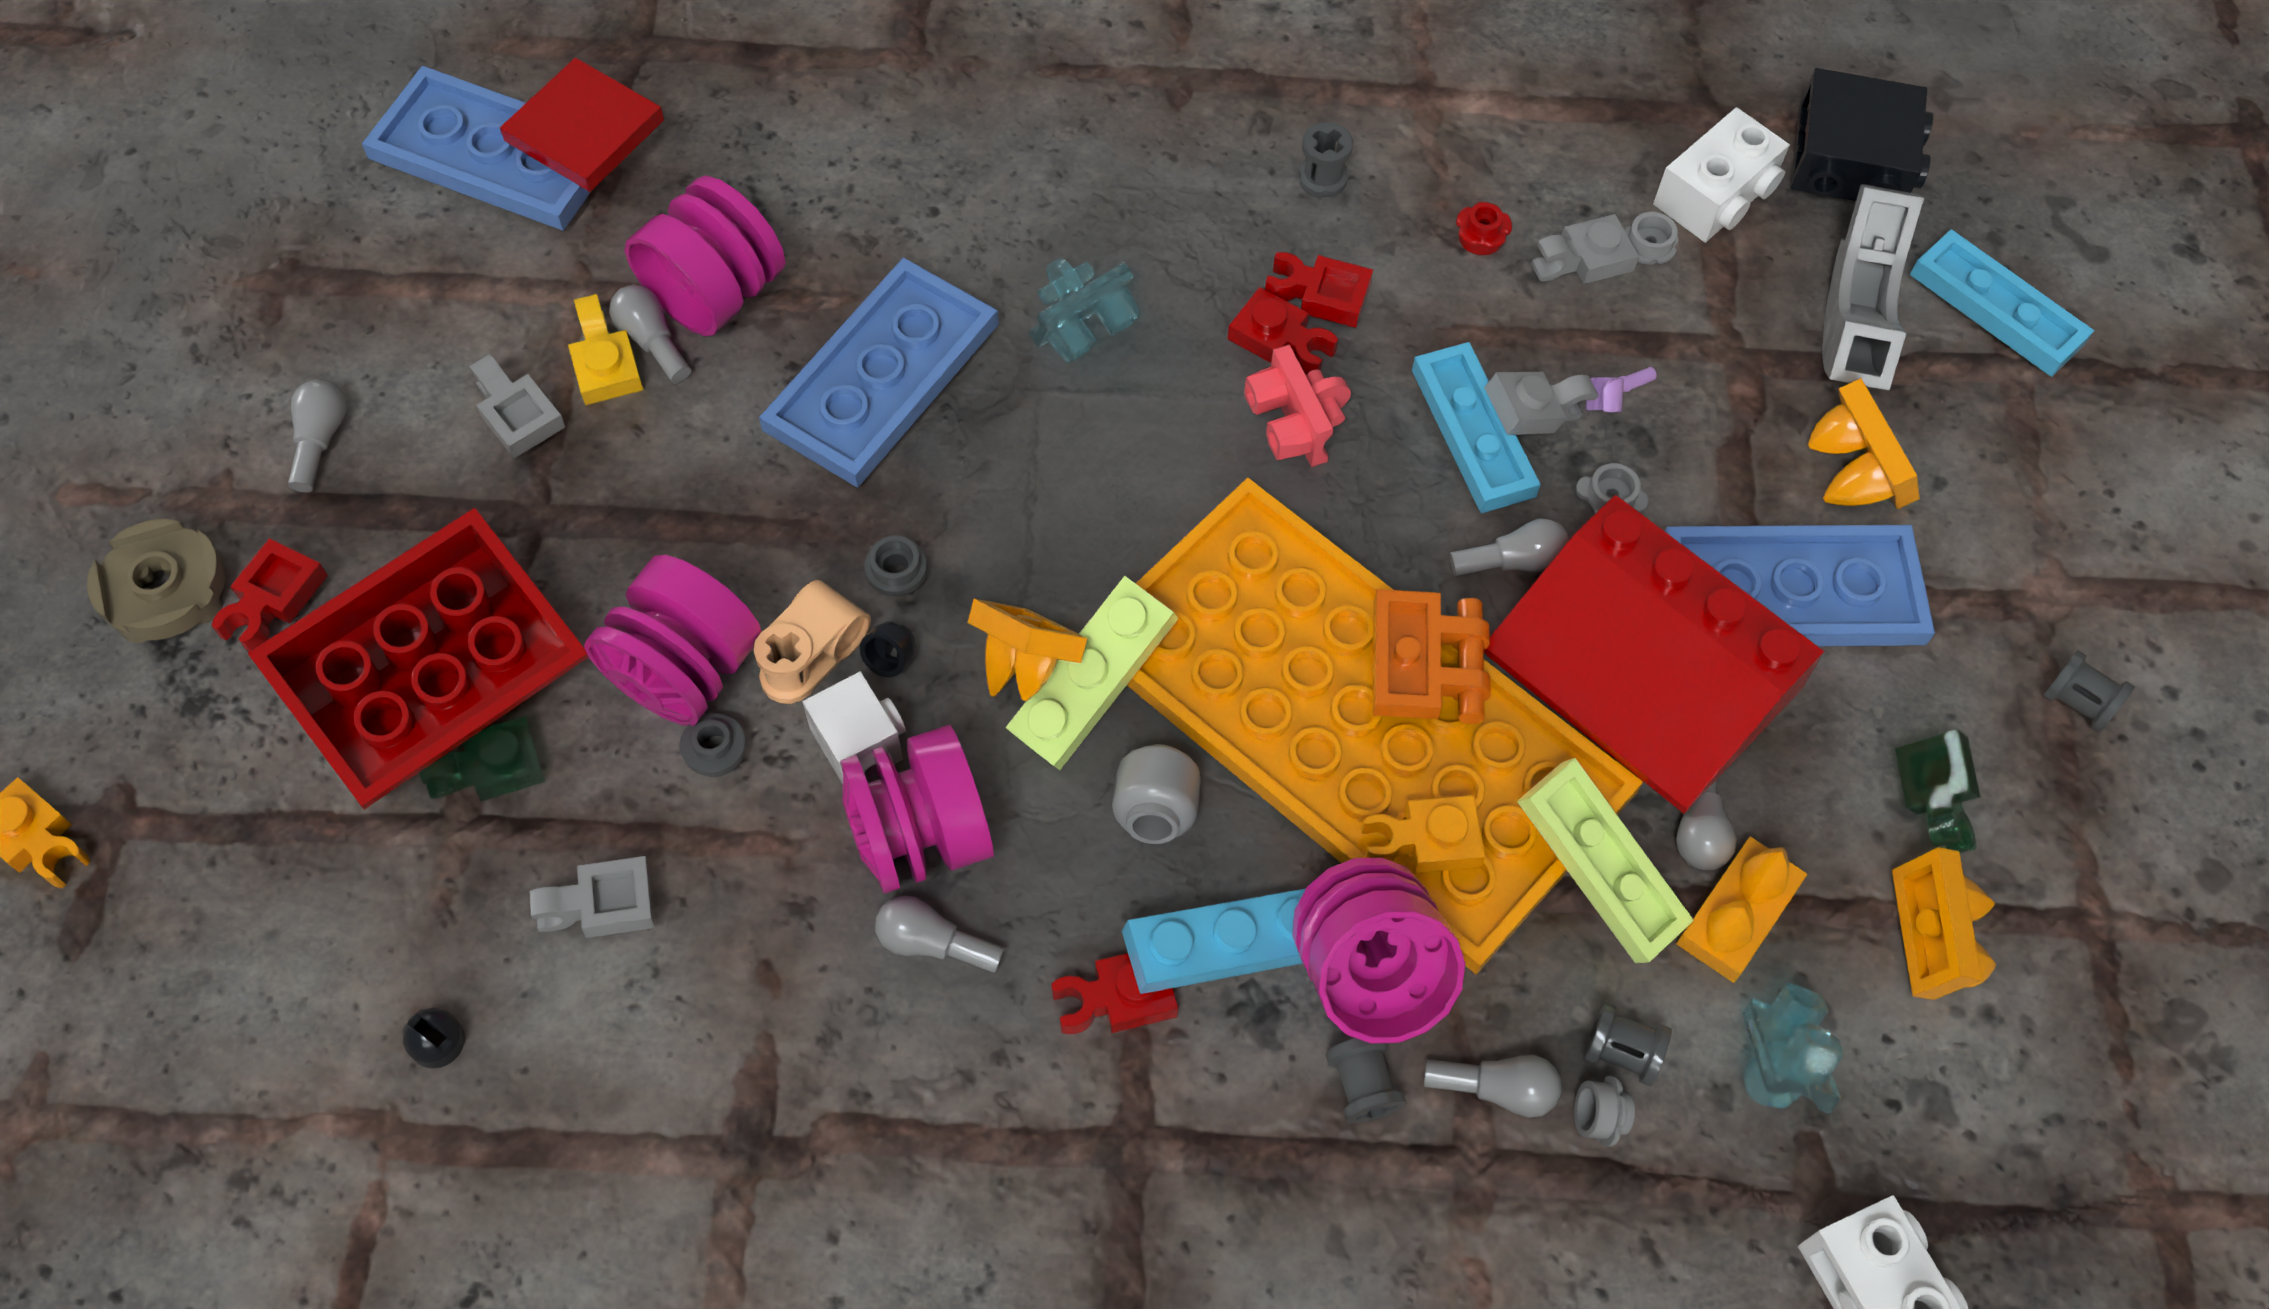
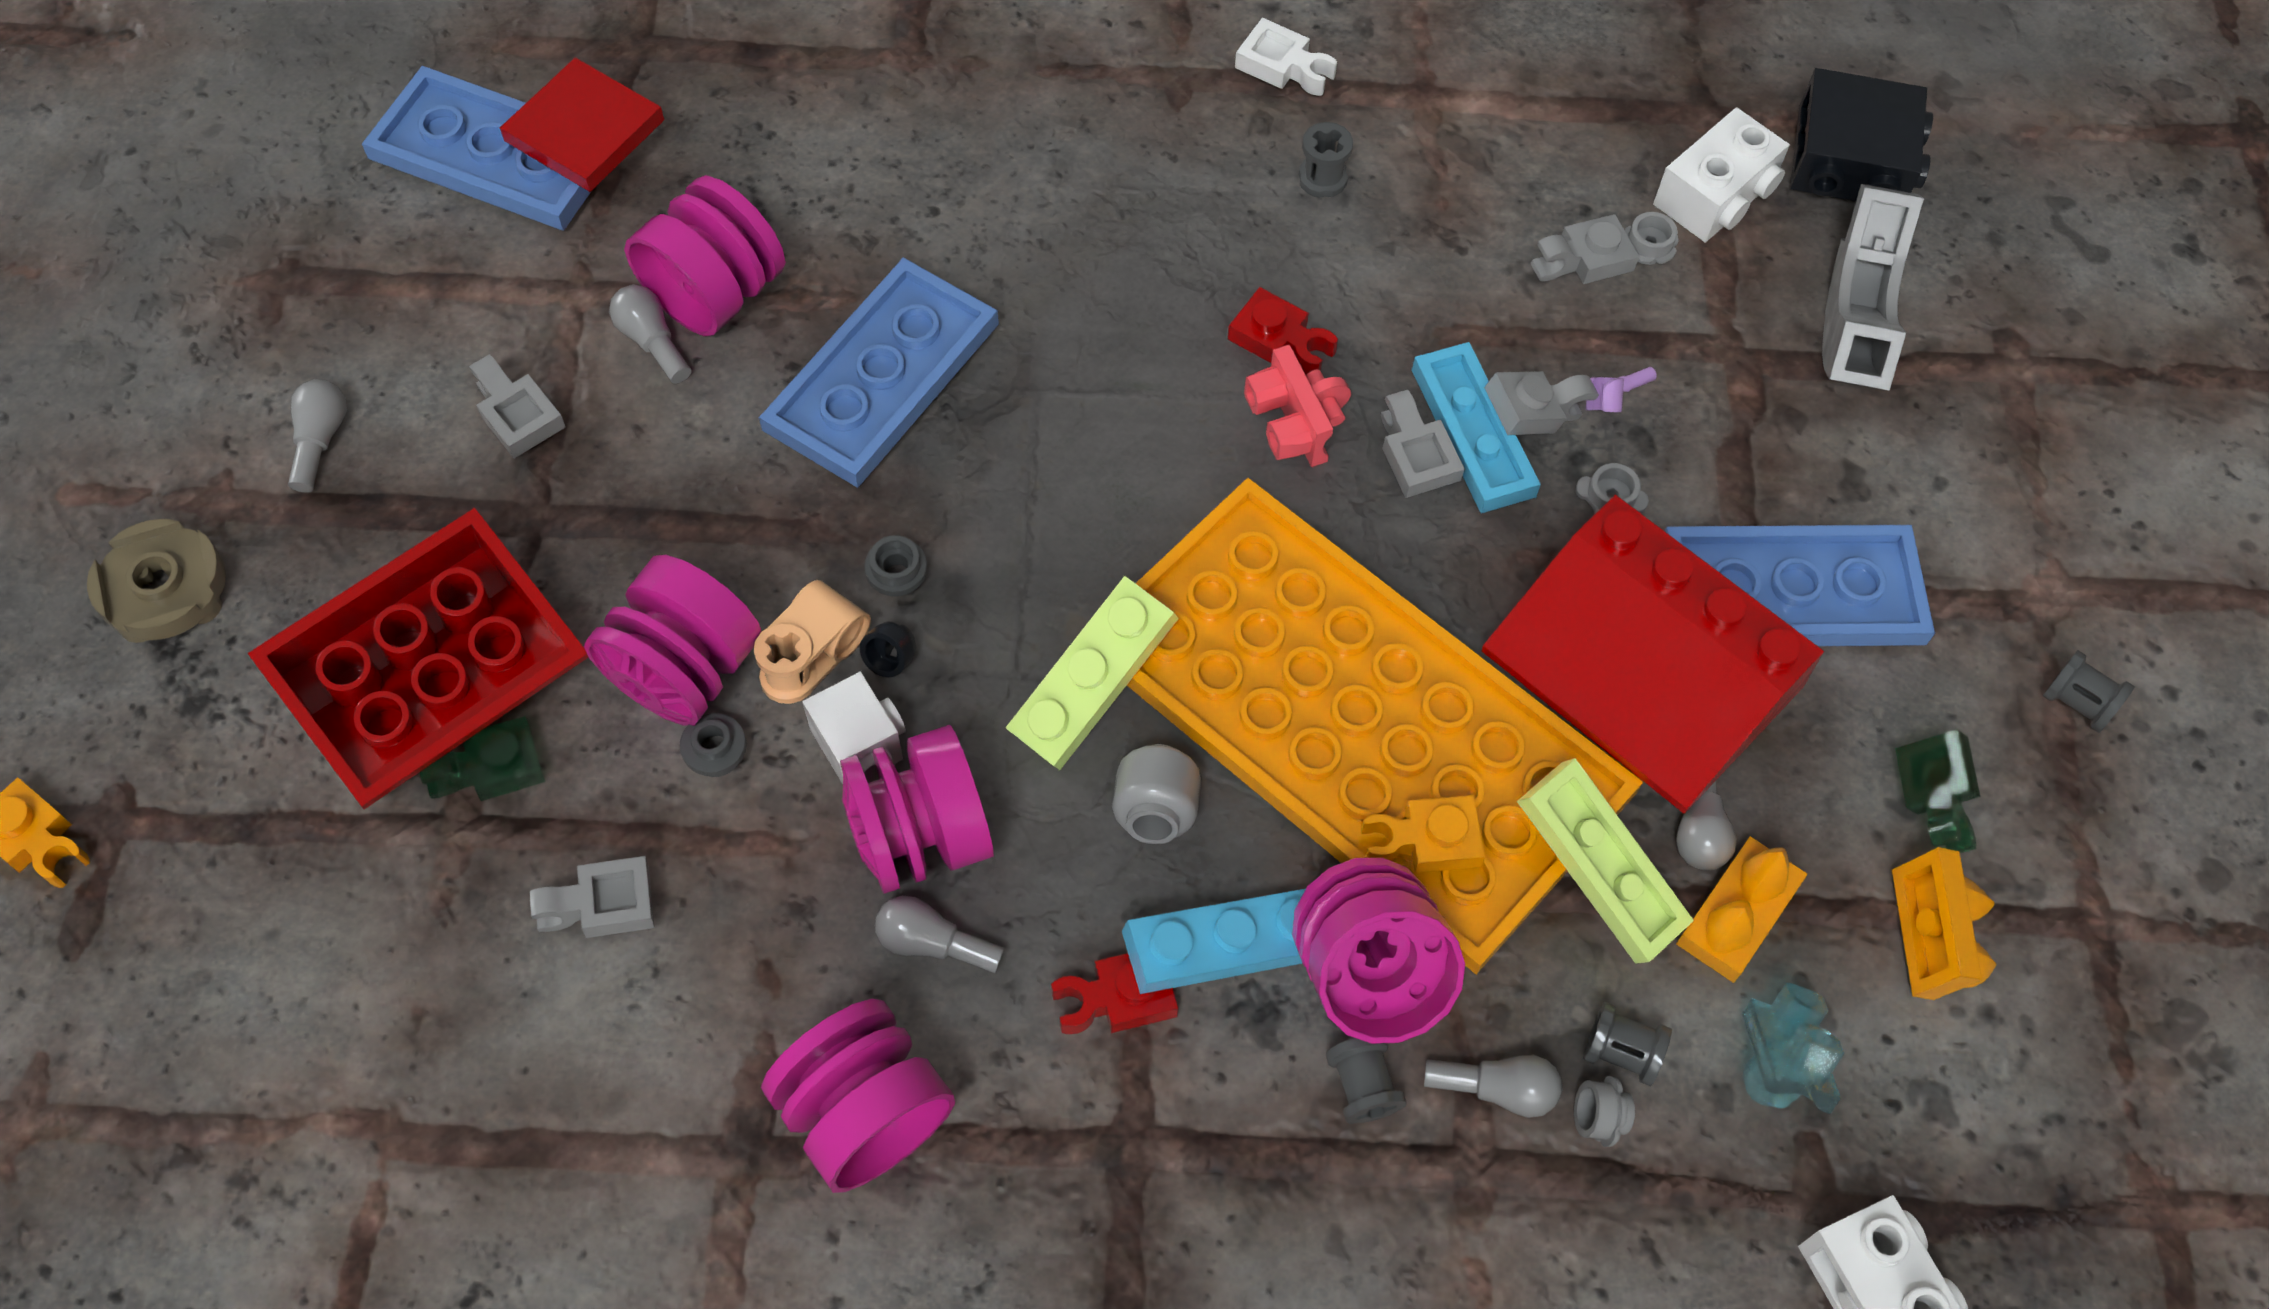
(270, 586): red plate -> none
(423, 1050): black hinge -> none
(603, 360): yellow plate -> none
(857, 1094): none -> dark pink wheel
(1022, 645): light orange tile -> none
(1063, 322): clear light blue hips -> none
(1281, 55): none -> white plate
(1328, 290): red plate -> none
(1408, 656): orange plate -> none
(1416, 451): none -> light grey plate
(1483, 228): red plate -> none
(1525, 549): light grey piece -> none
(1883, 467): light orange tile -> none
(2001, 302): medium azure plate -> none

